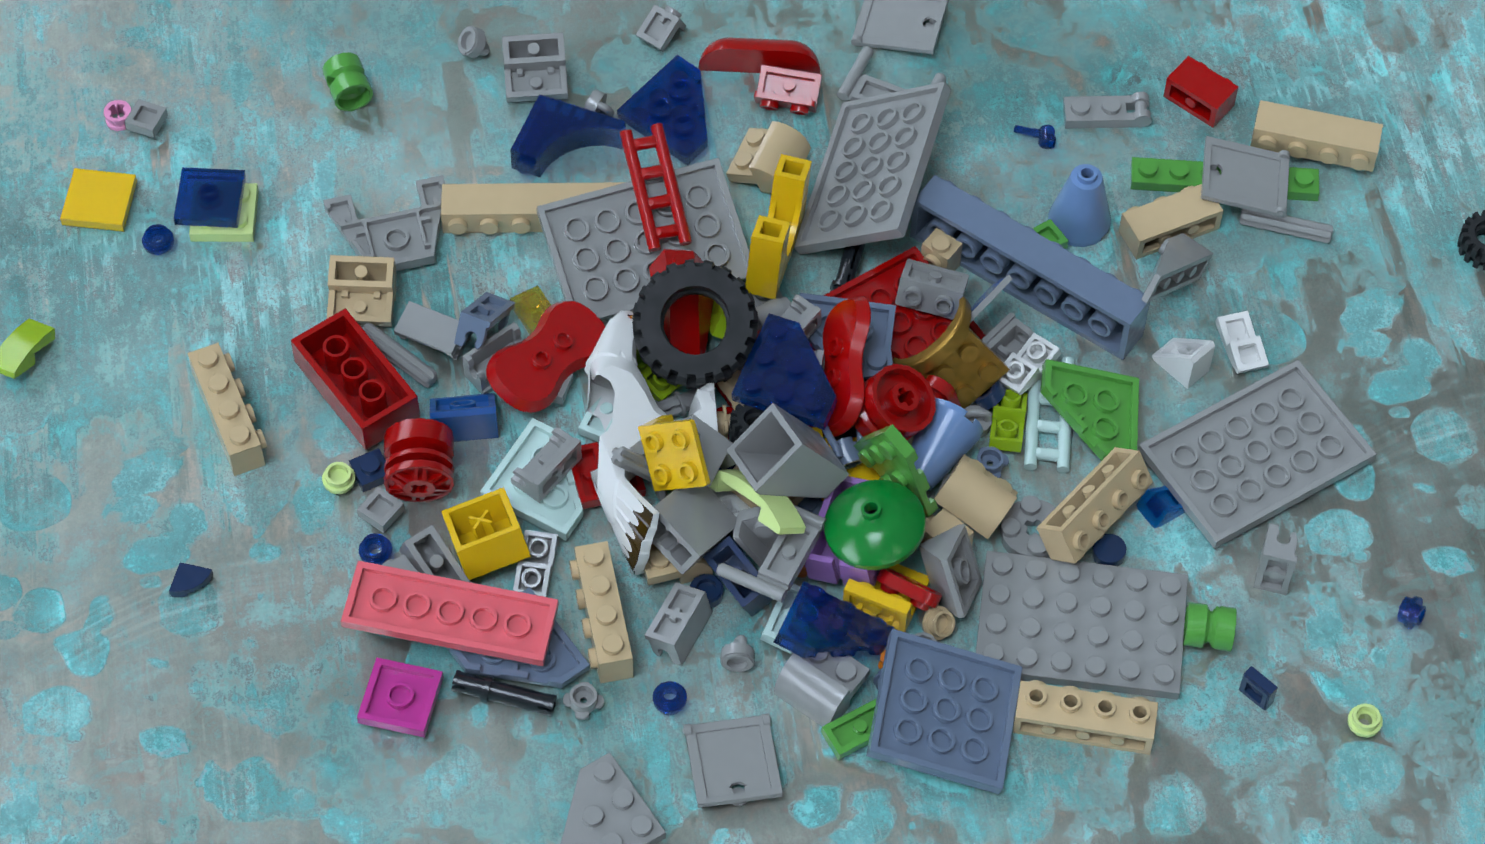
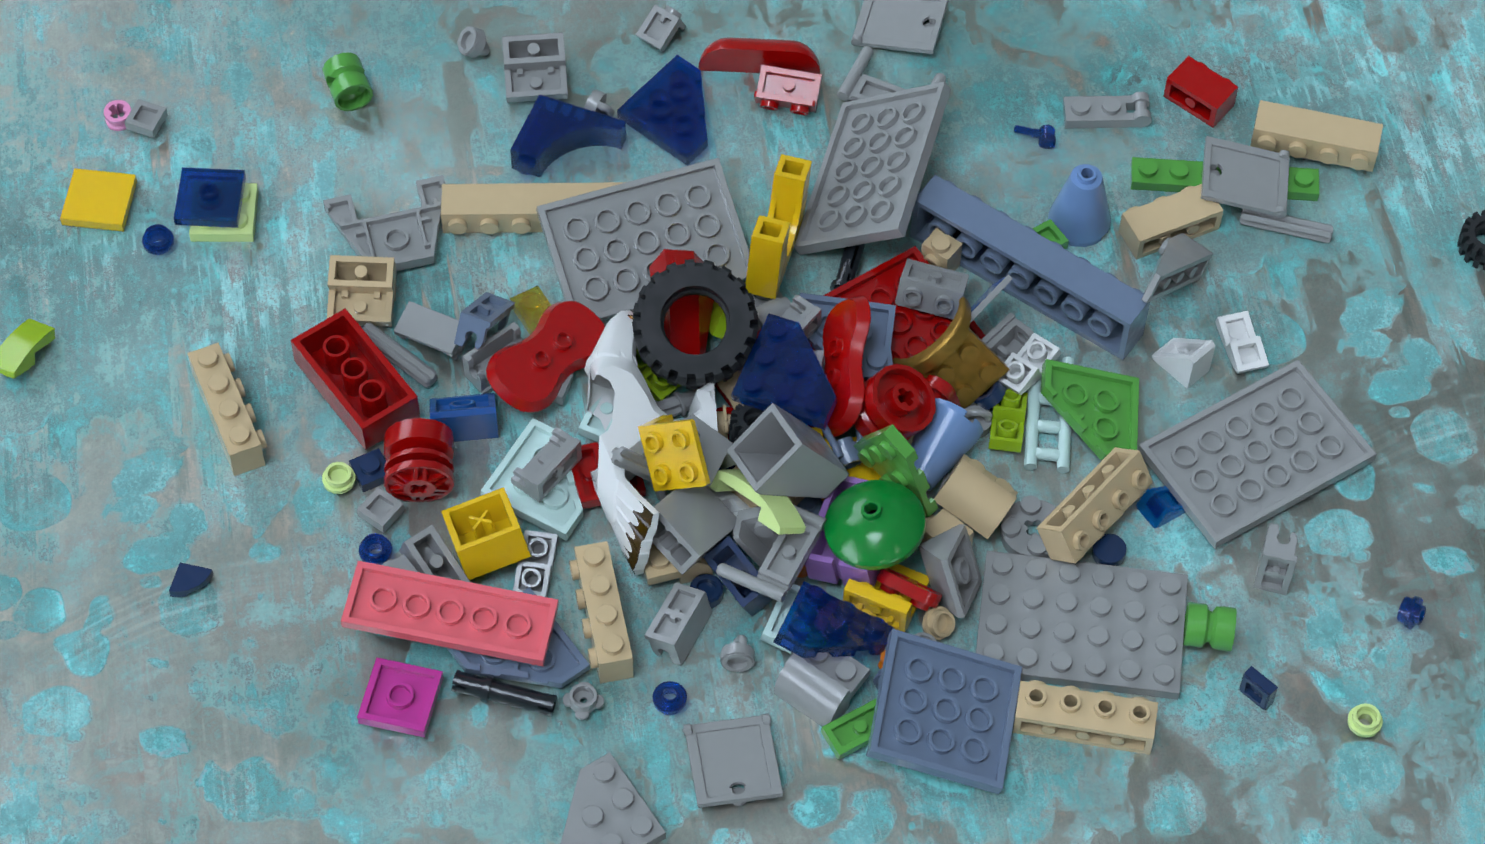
(646, 204): red bar -> none
(761, 152): tan brick -> none
(993, 456): sand blue plate -> none

